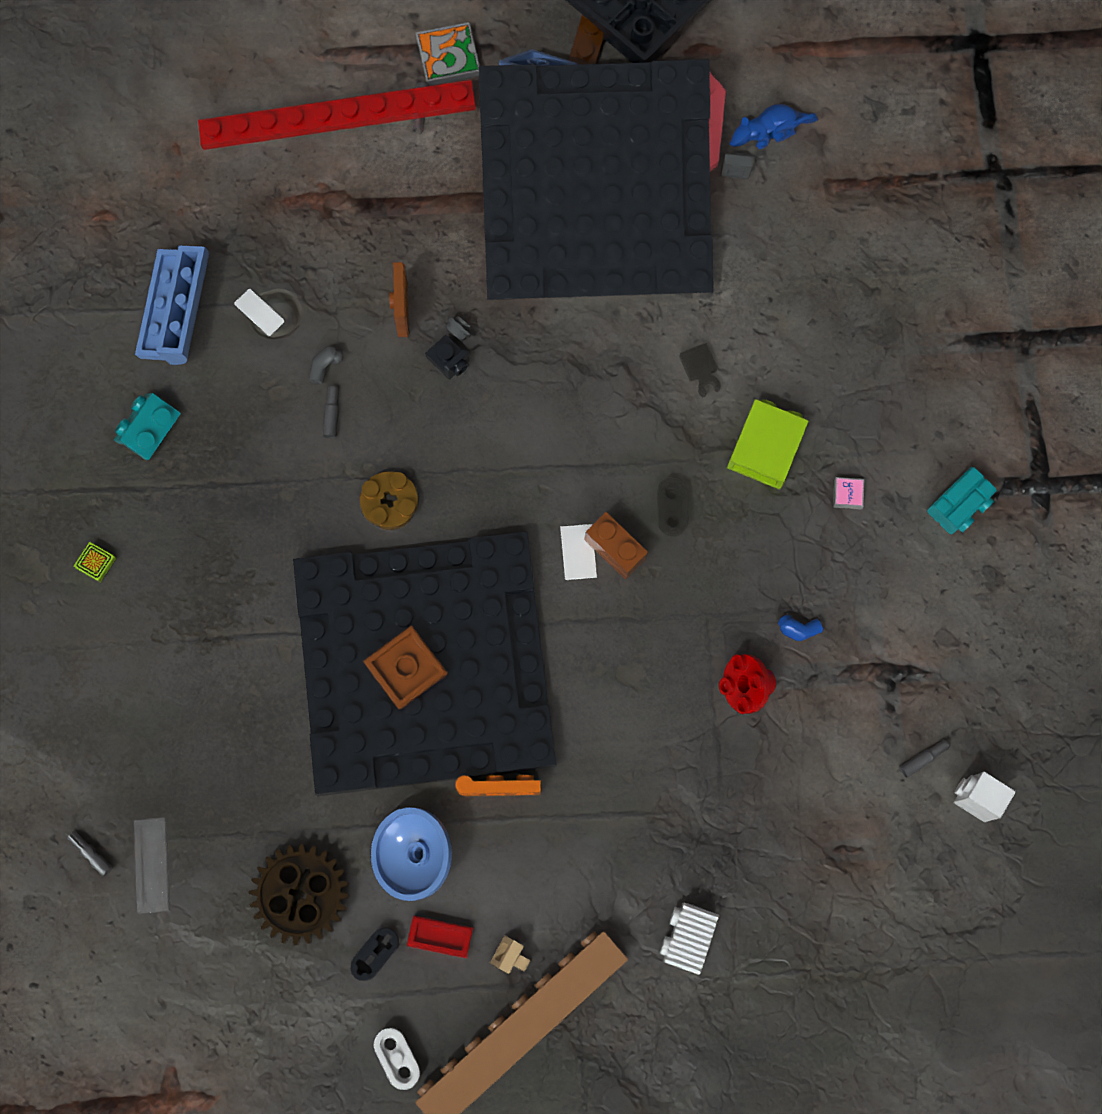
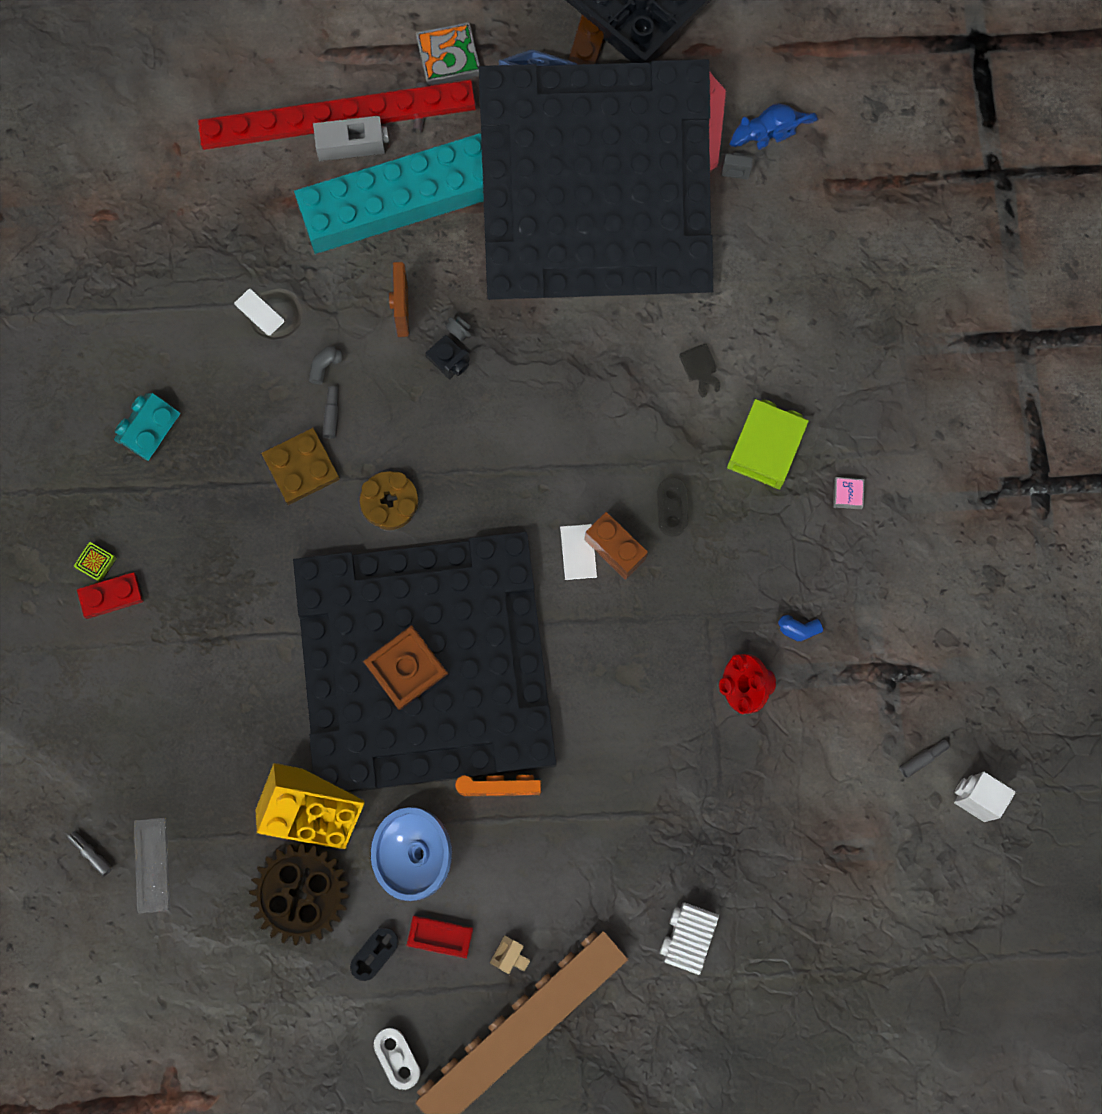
(110, 595): none -> red plate
(172, 304): medium blue brick -> none
(300, 466): none -> pearl gold plate
(306, 808): none -> yellow slope
(350, 138): none -> light grey brick
(392, 194): none -> teal brick
(962, 500): teal brick -> none

